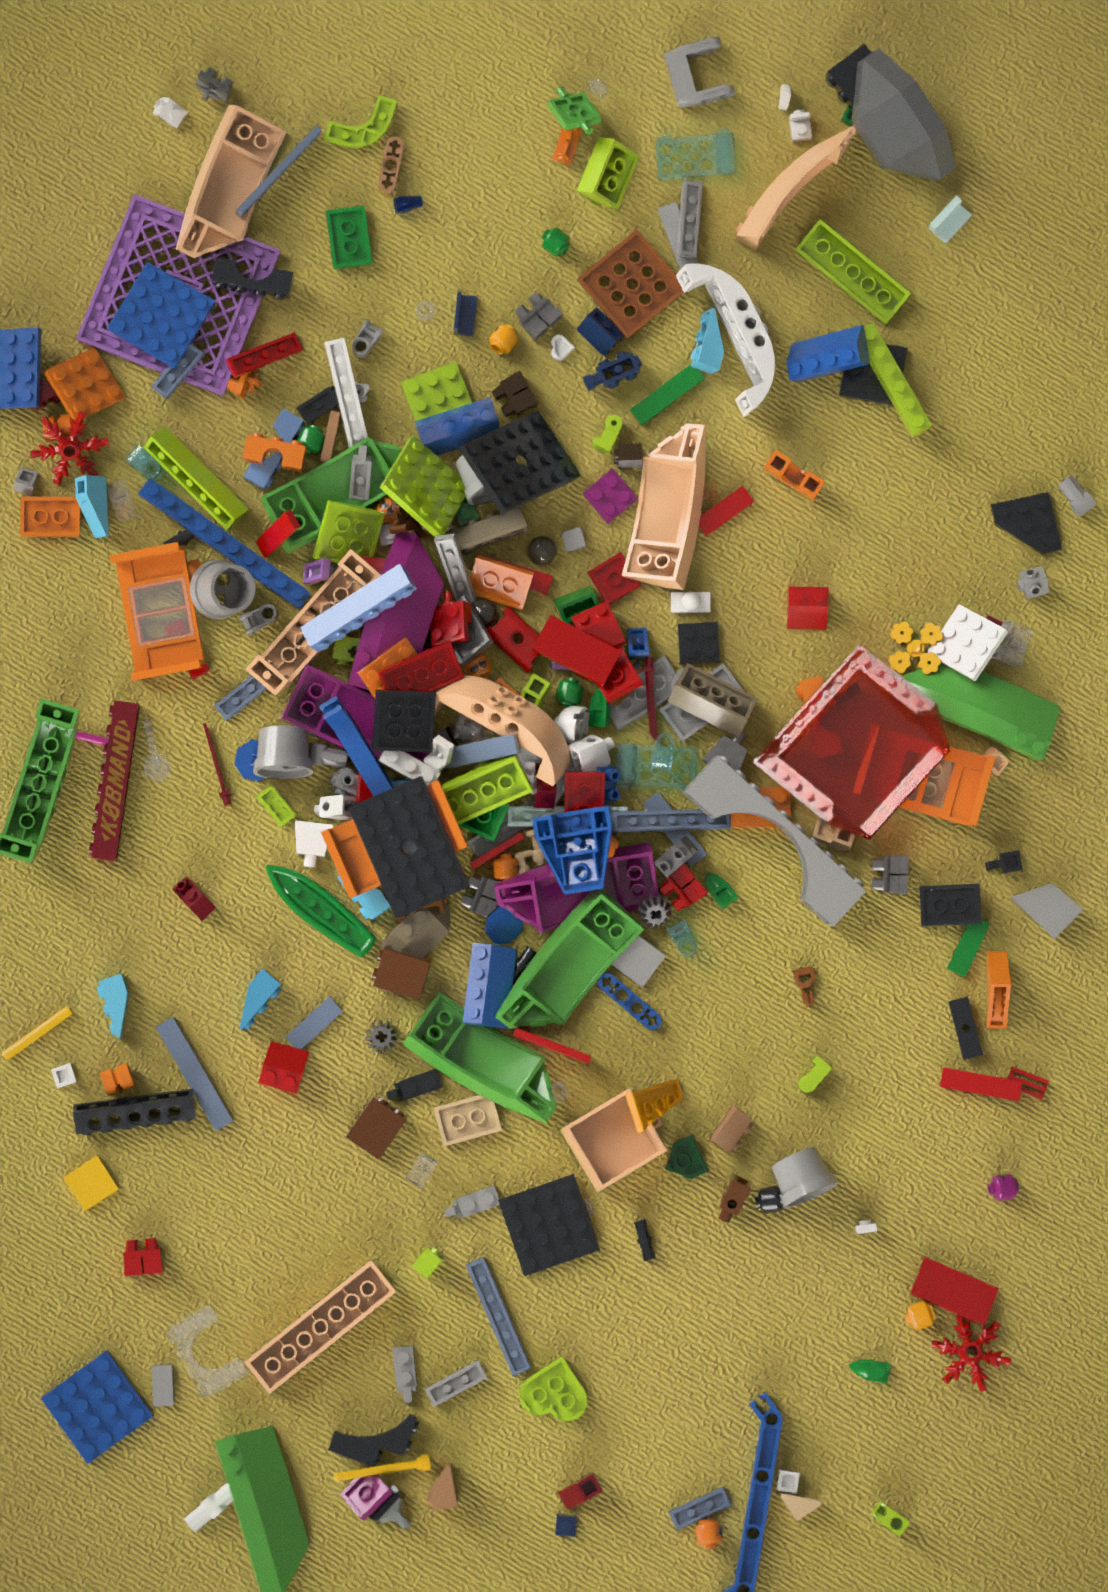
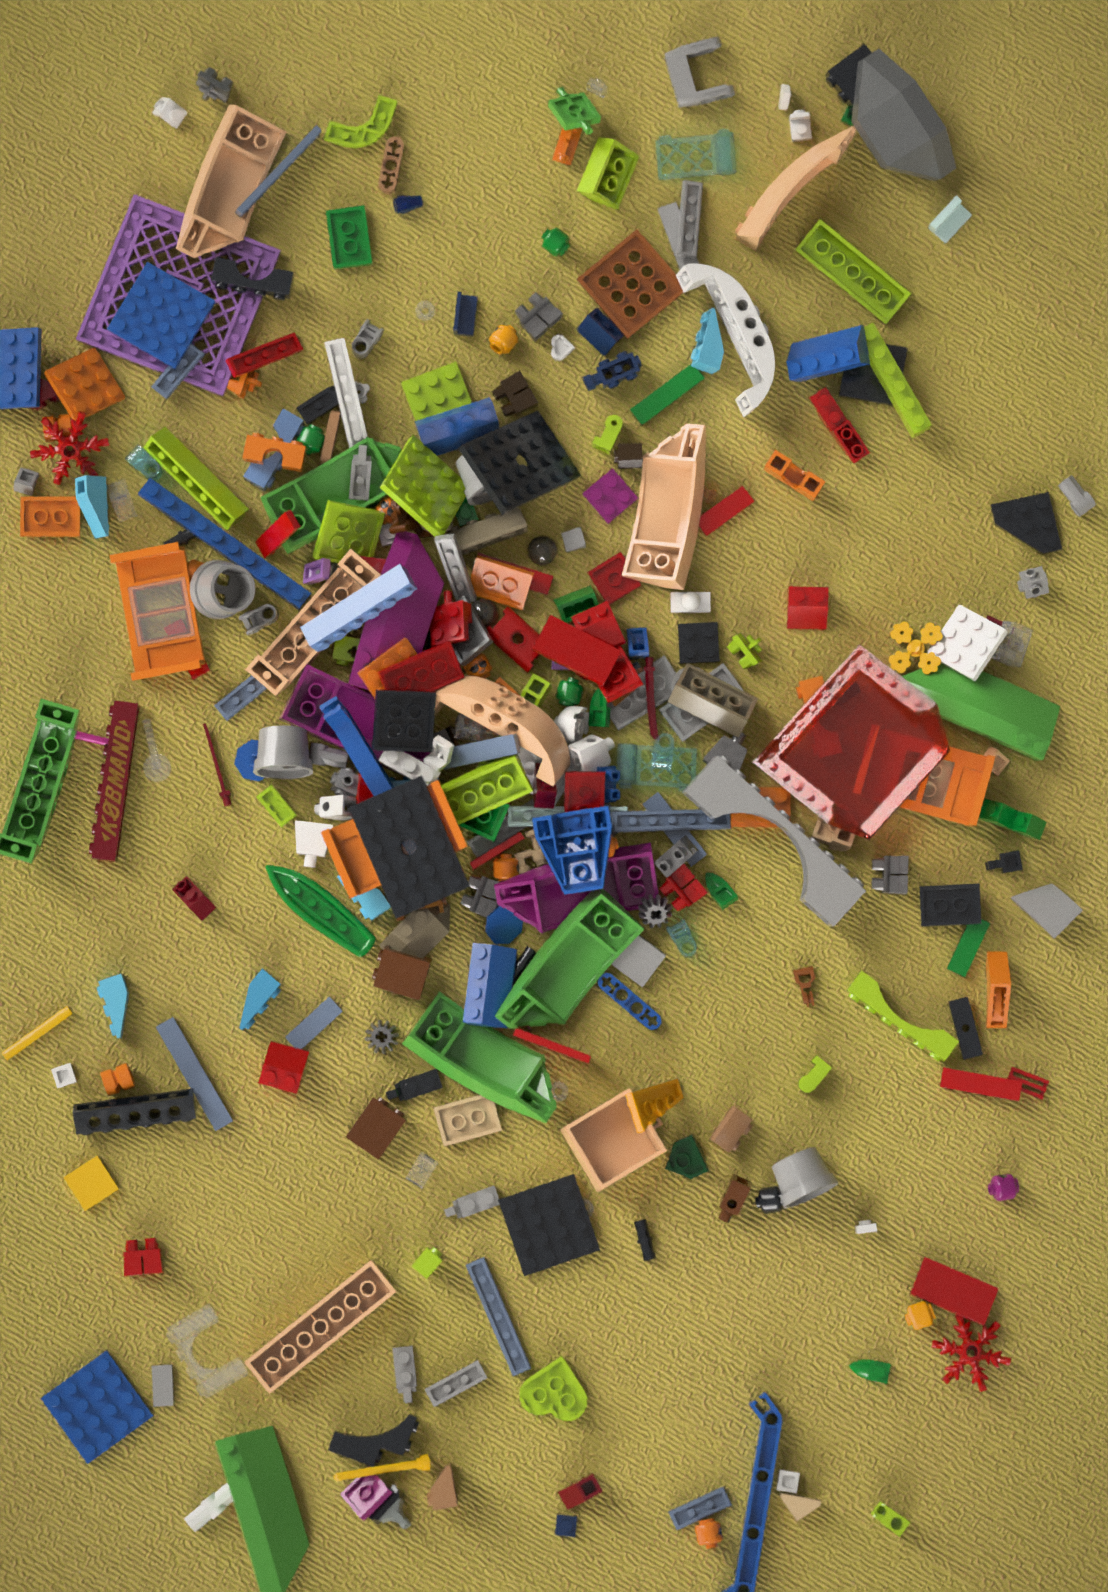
(740, 643): none -> lime hips
(838, 425): none -> red slope
(868, 992): none -> lime arch
(1012, 819): none -> green arch

